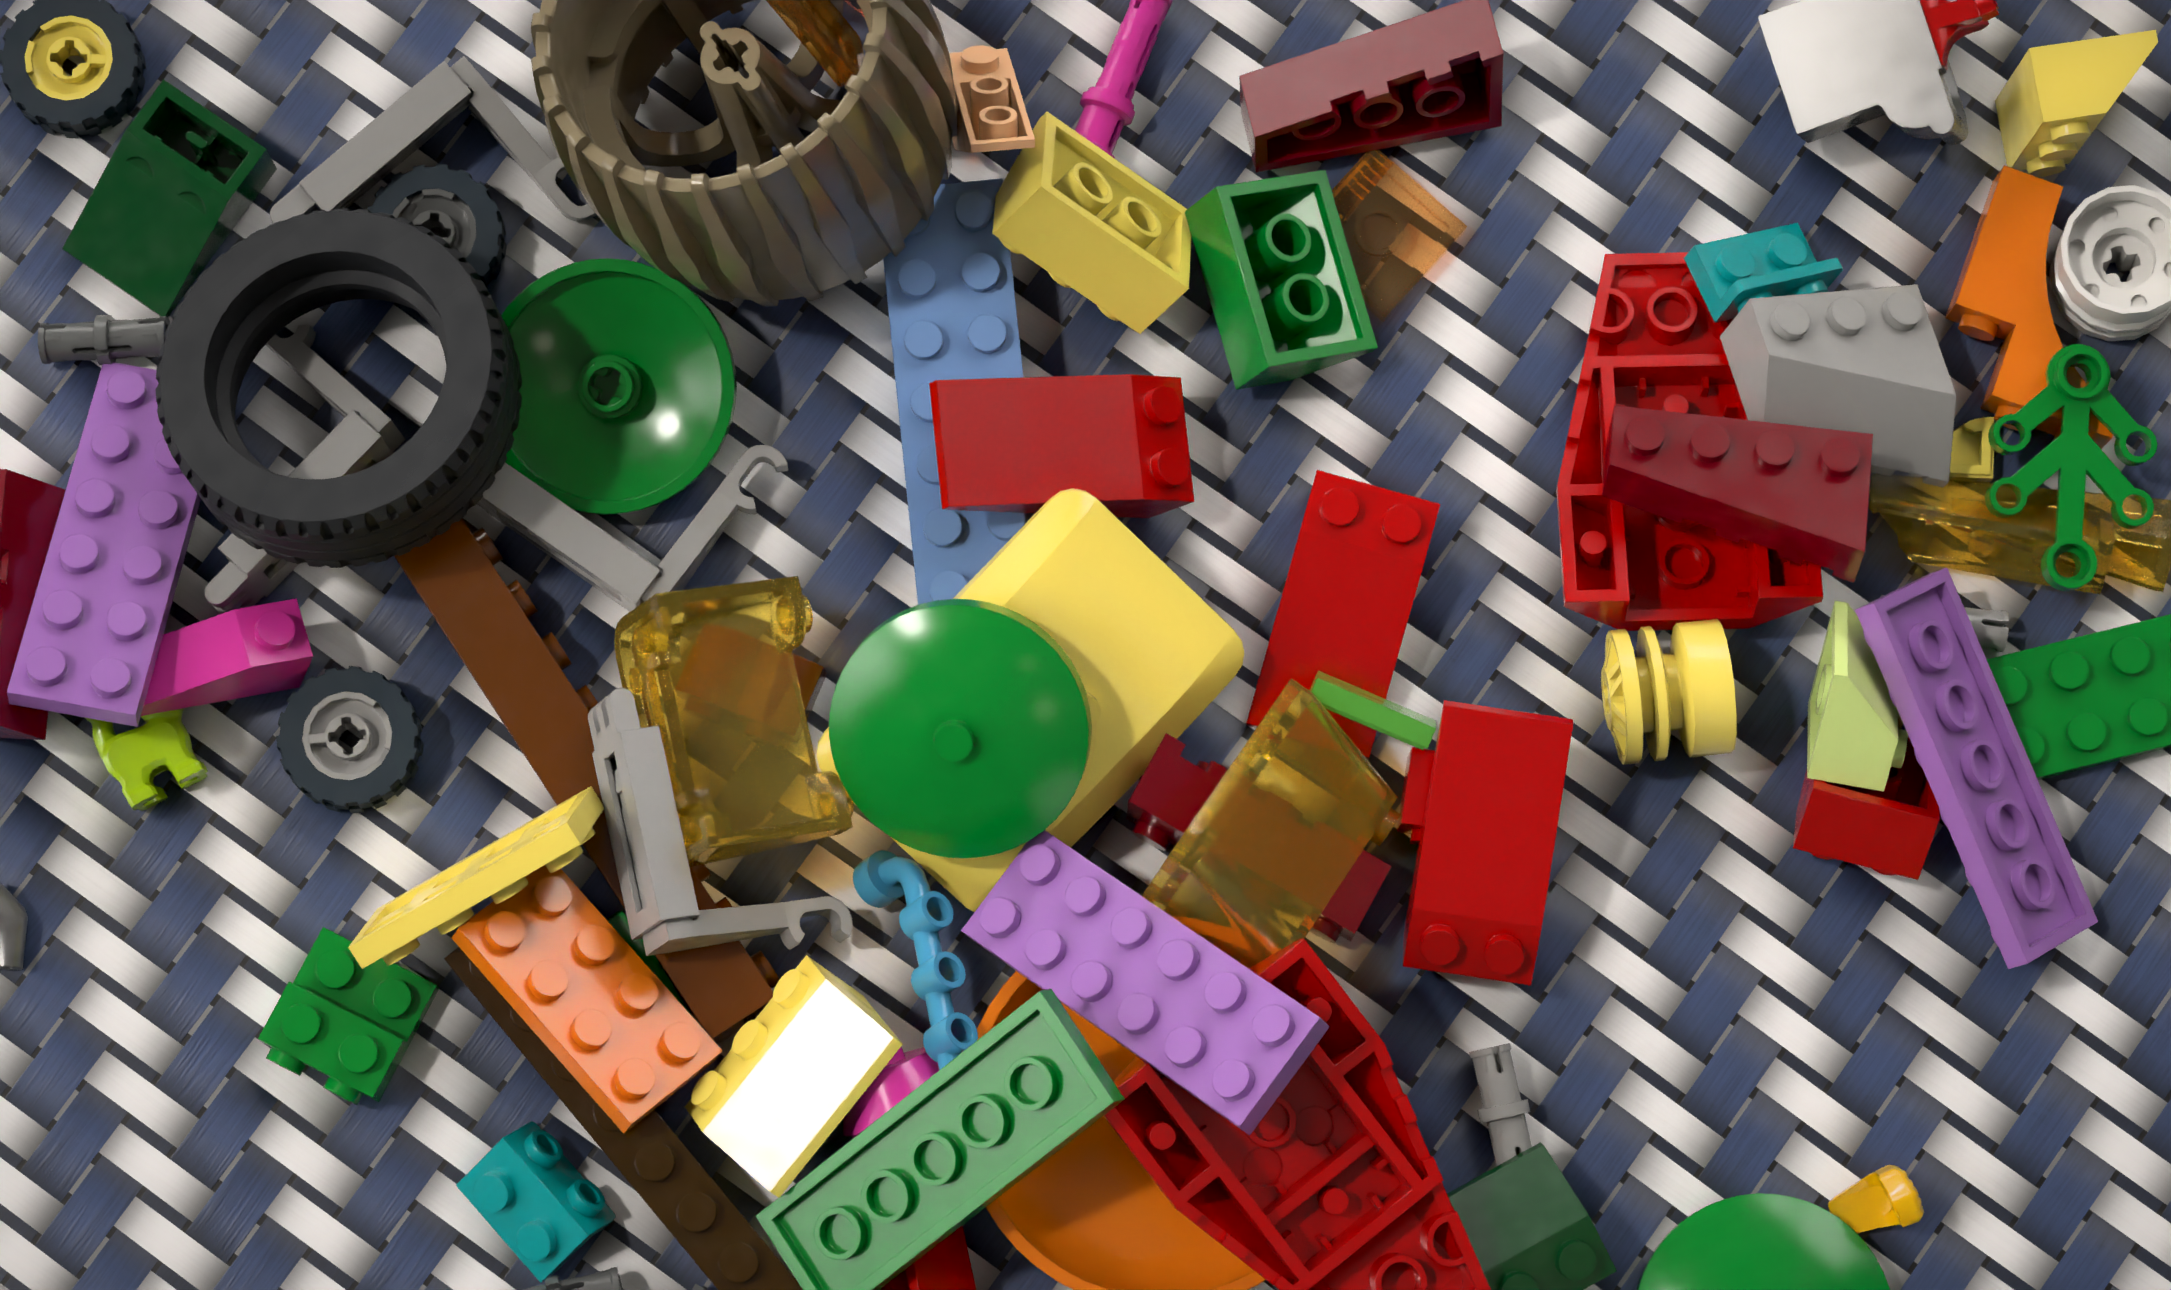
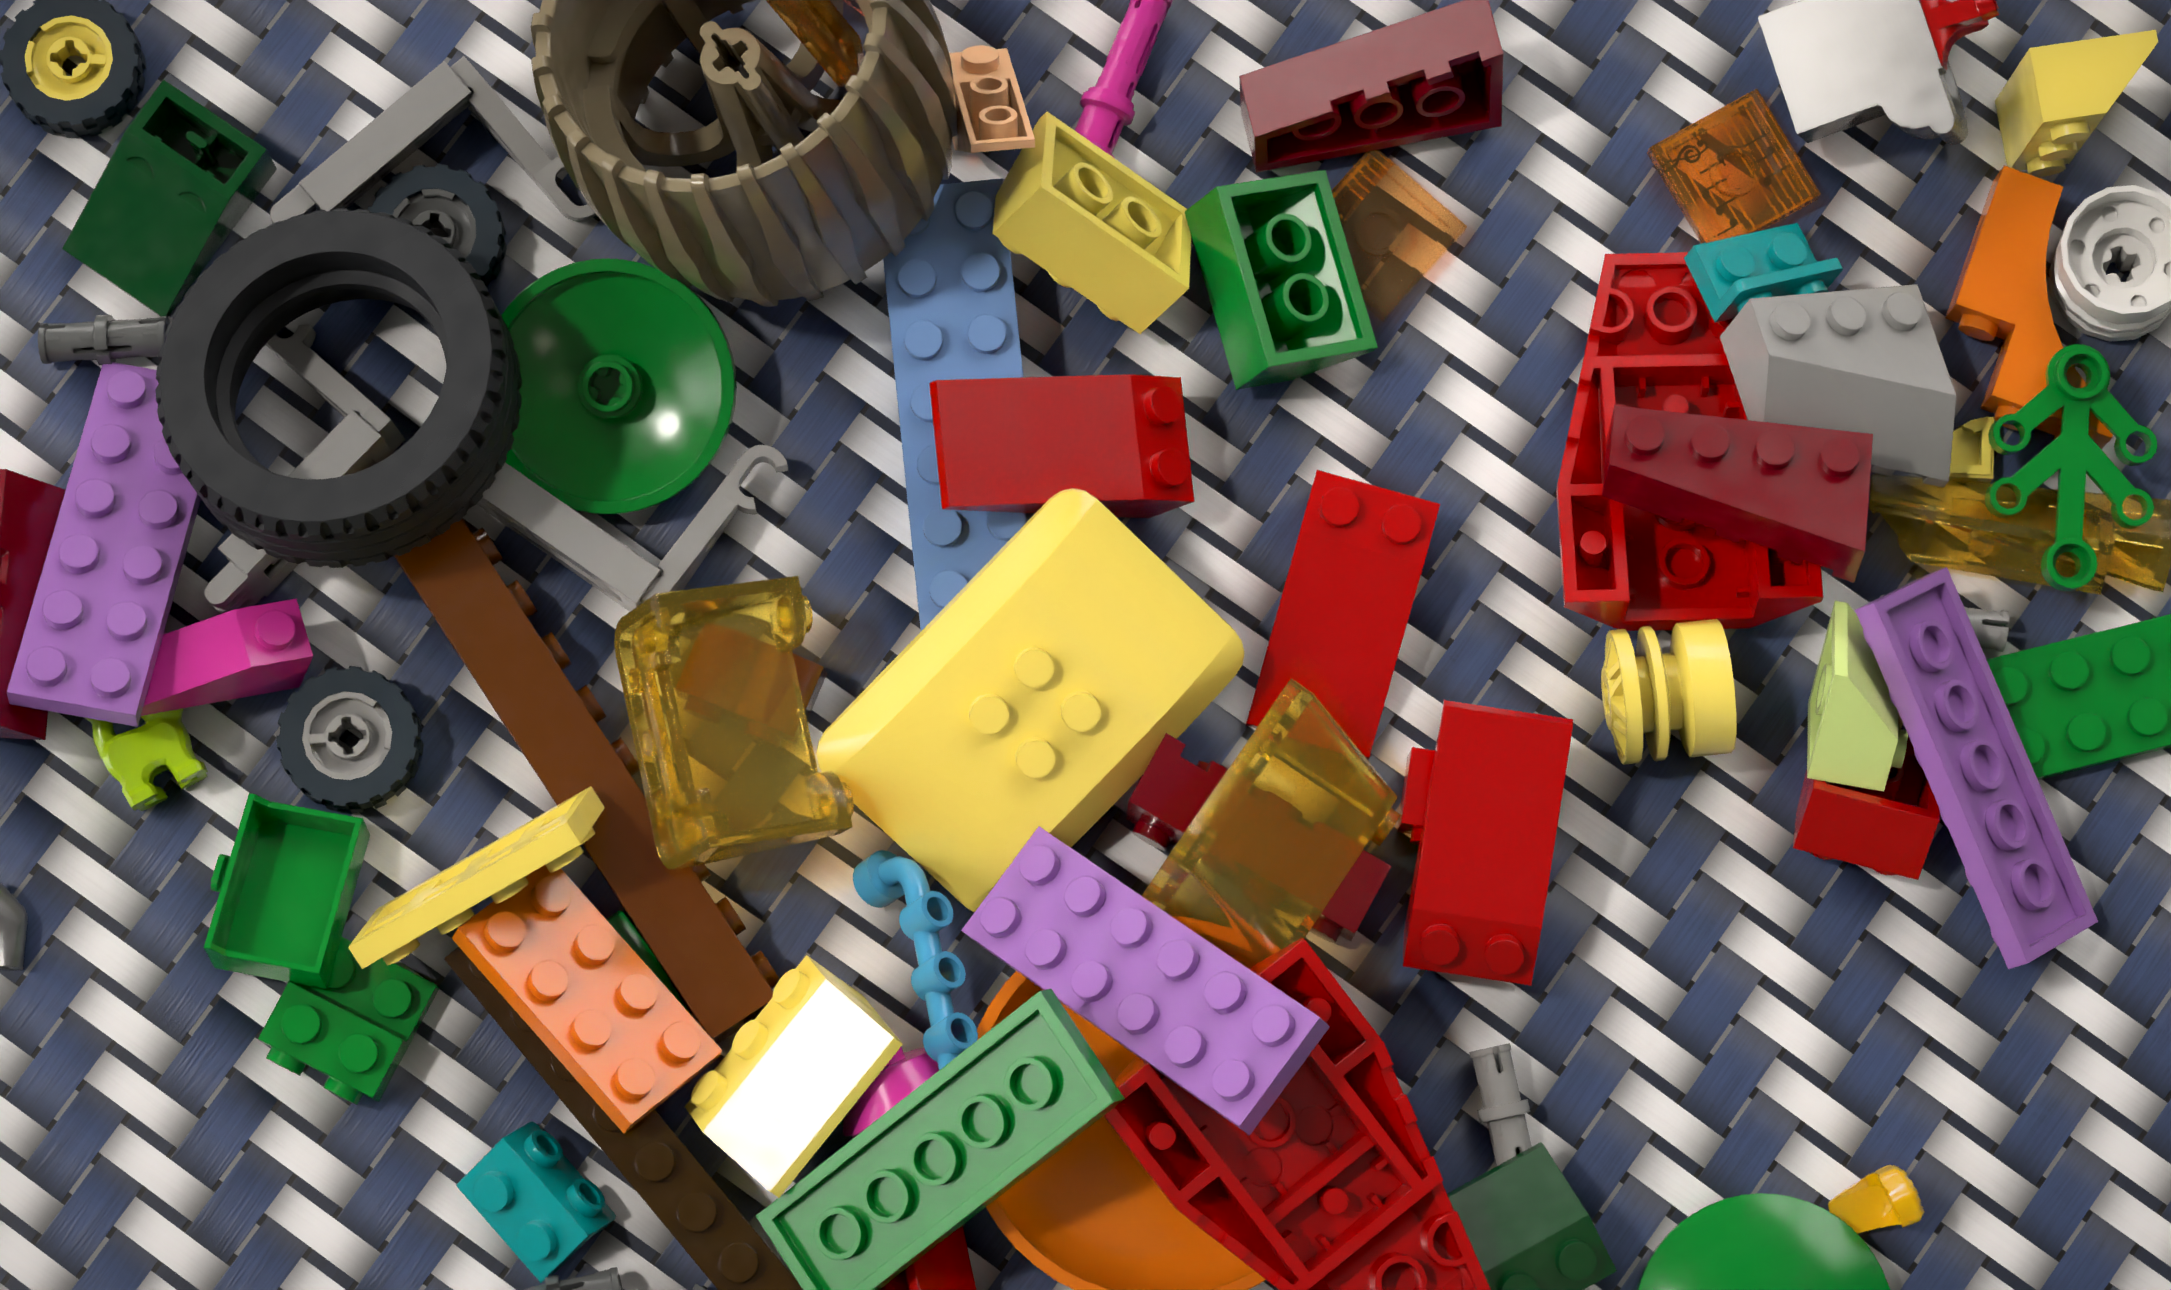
(285, 892): none -> green container
(653, 853): light grey hinge -> none
(960, 728): green dish -> none
(1373, 711): bright green tile -> none
(1733, 171): none -> clear orange tile

